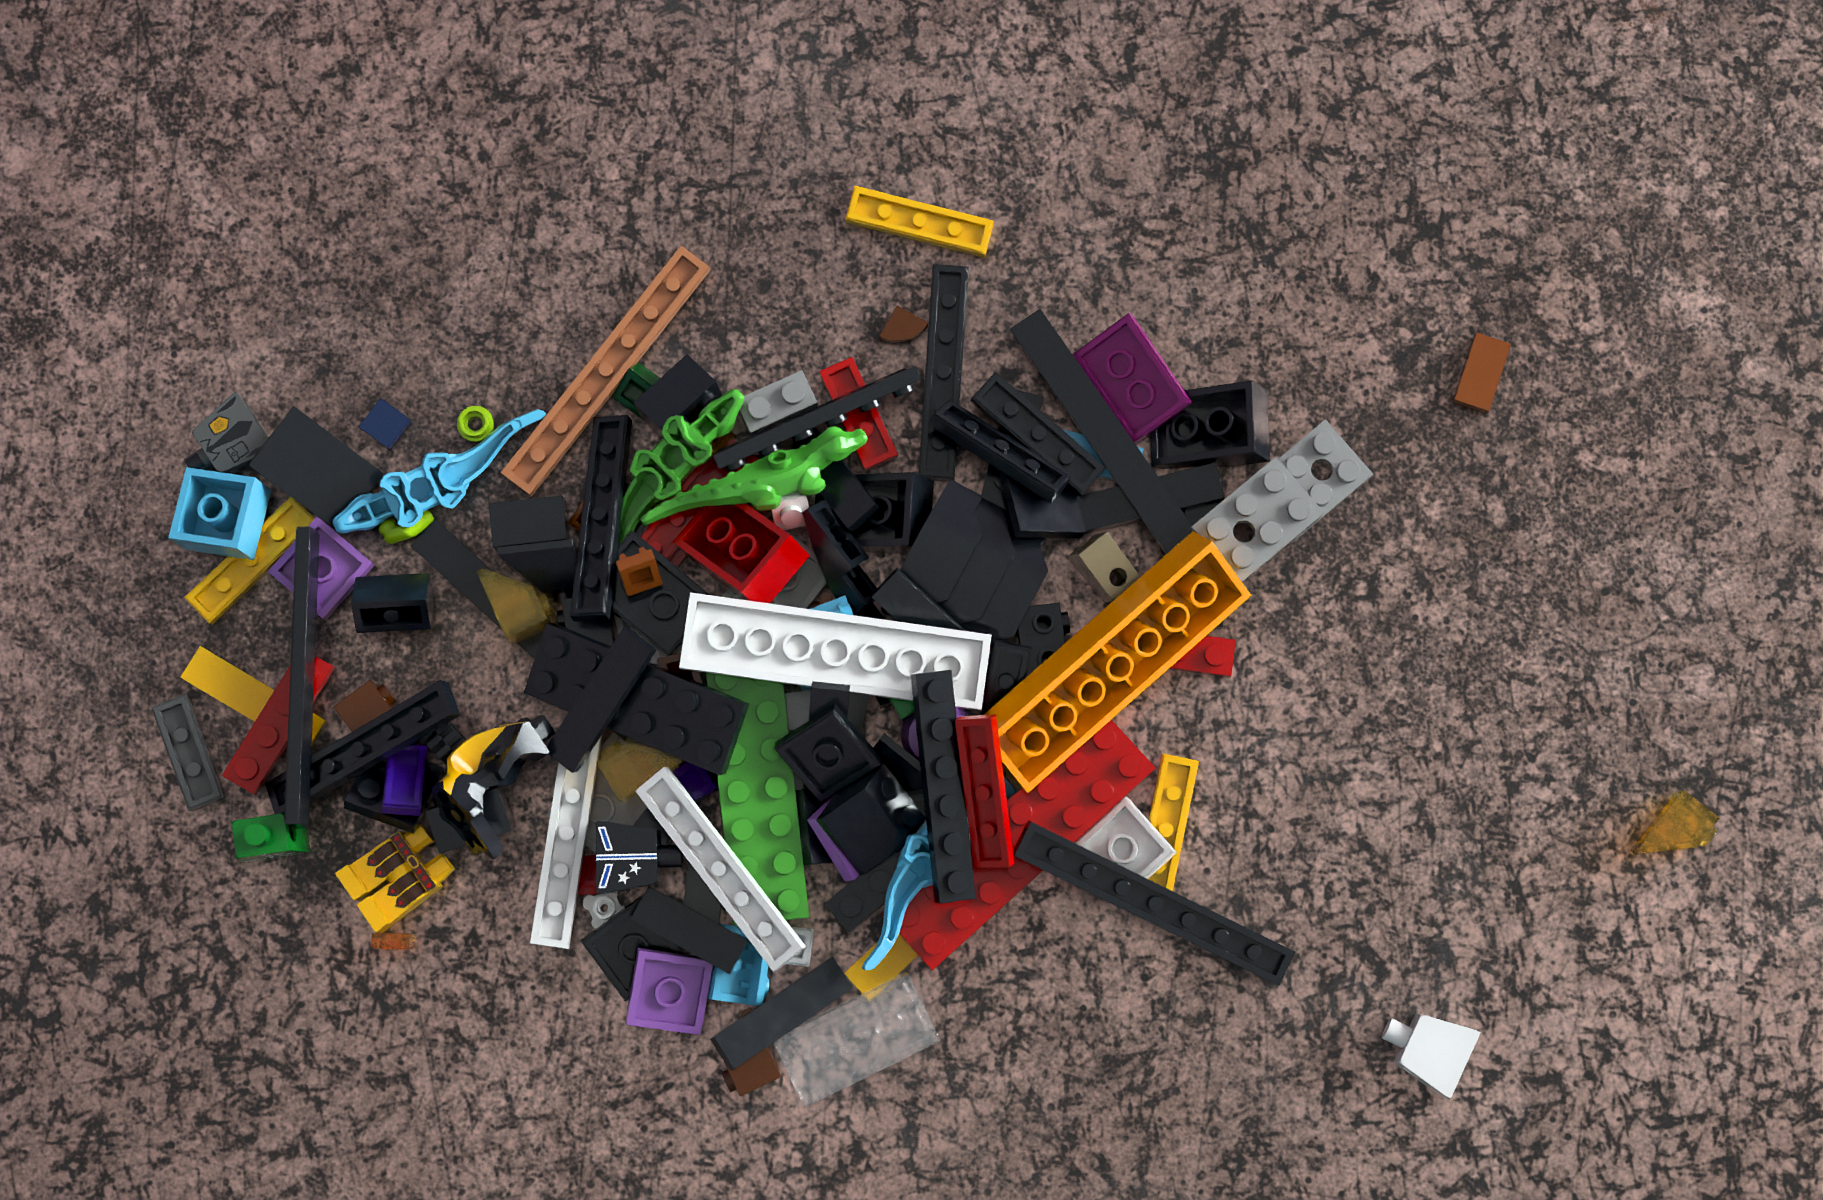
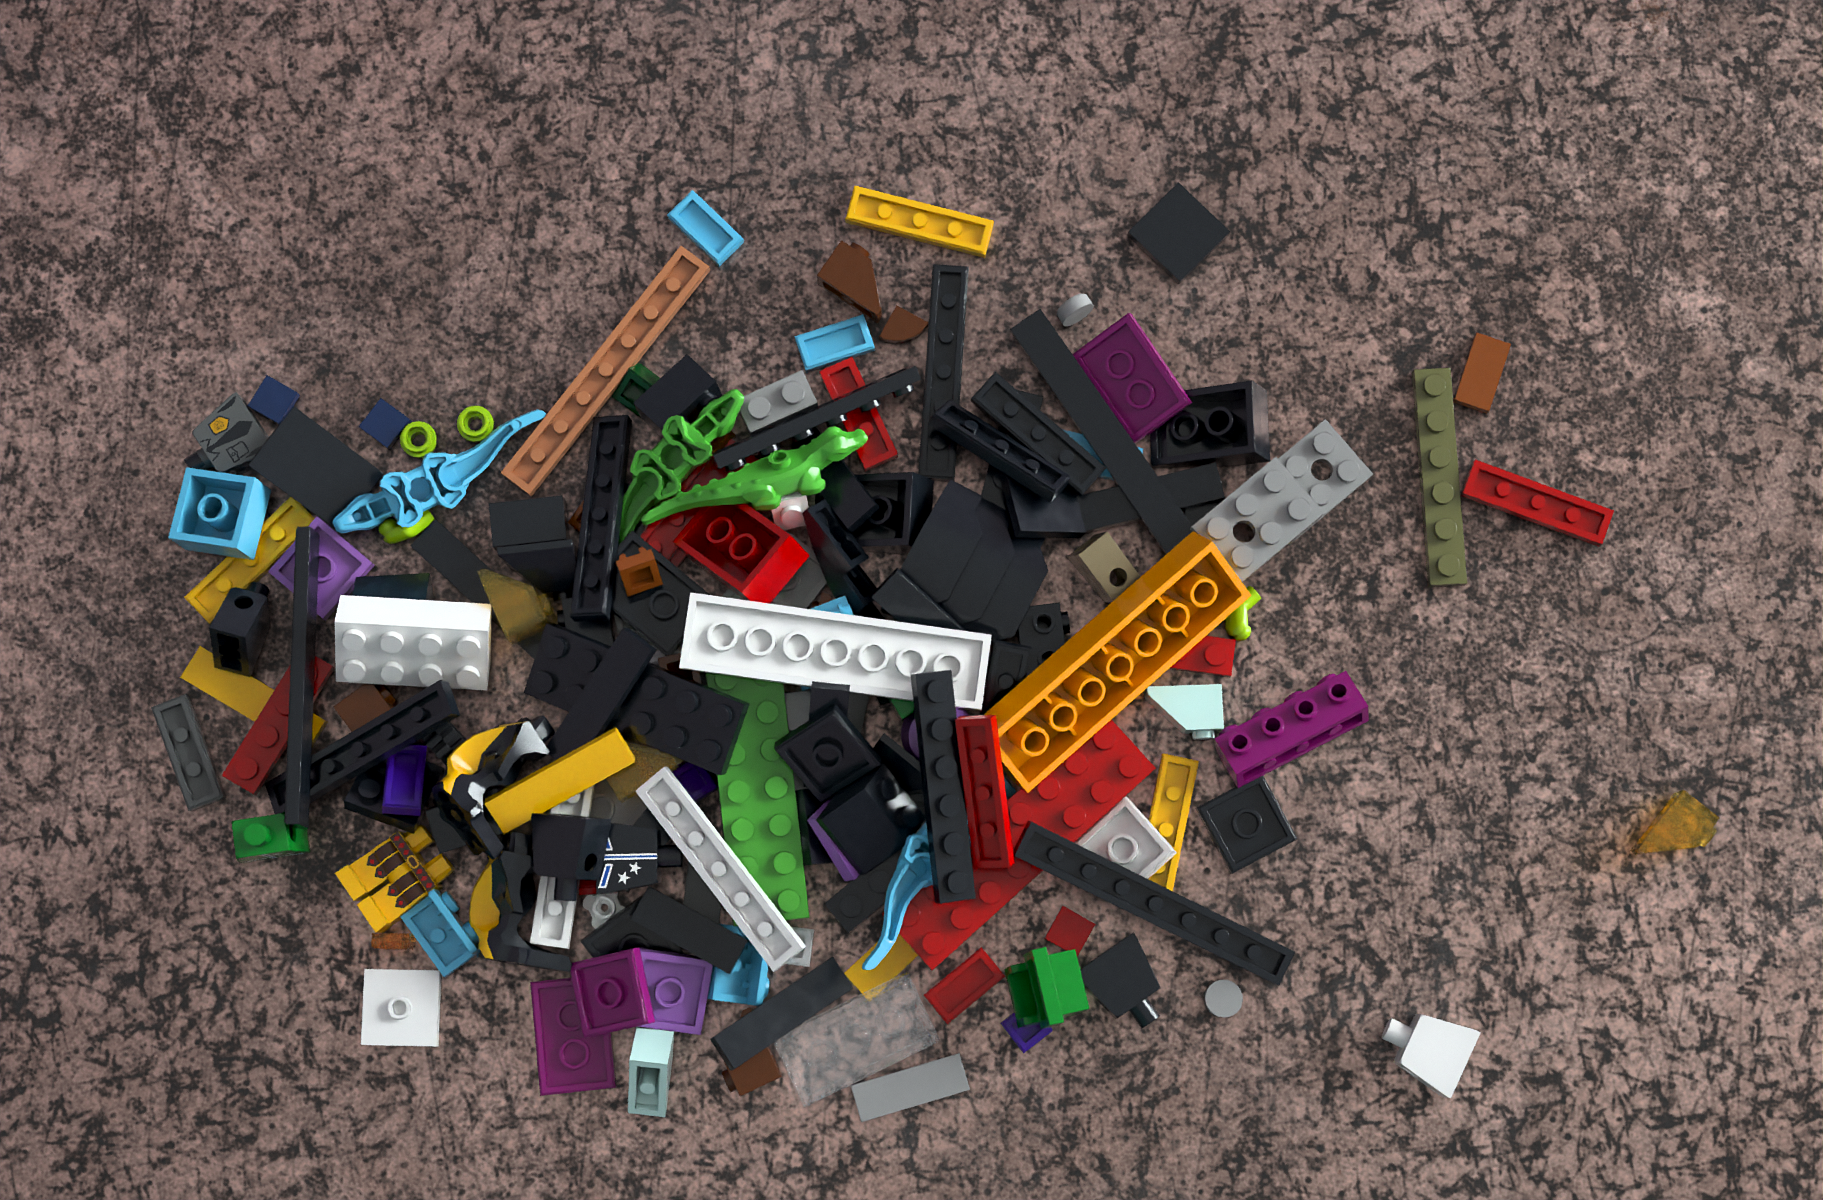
(240, 629): none -> black torso
(273, 399): none -> dark blue tile
(401, 1007): none -> white plate
(412, 642): none -> white brick
(414, 429): none -> lime plate
(442, 932): none -> medium azure bracket
(499, 903): none -> black hips
(560, 780): none -> yellow tile
(564, 1056): none -> magenta tile
(568, 849): none -> black torso
(611, 992): none -> magenta tile
(650, 1071): none -> light aqua slope
(705, 228): none -> medium azure tile
(834, 343): none -> medium azure tile
(852, 279): none -> reddish brown slope
(910, 1087): none -> light grey tile
(964, 985): none -> red tile
(1026, 1036): none -> dark purple tile
(1046, 988): none -> green plate
(1069, 930): none -> red tile
(1074, 309): none -> light grey tile
(1123, 981): none -> black torso
(1178, 233): none -> black tile
(1190, 708): none -> light aqua slope
(1223, 998): none -> light grey tile
(1237, 622): none -> lime arm
(1246, 824): none -> black tile
(1291, 728): none -> magenta brick
(1439, 477): none -> olive plate
(1537, 503): none -> red plate

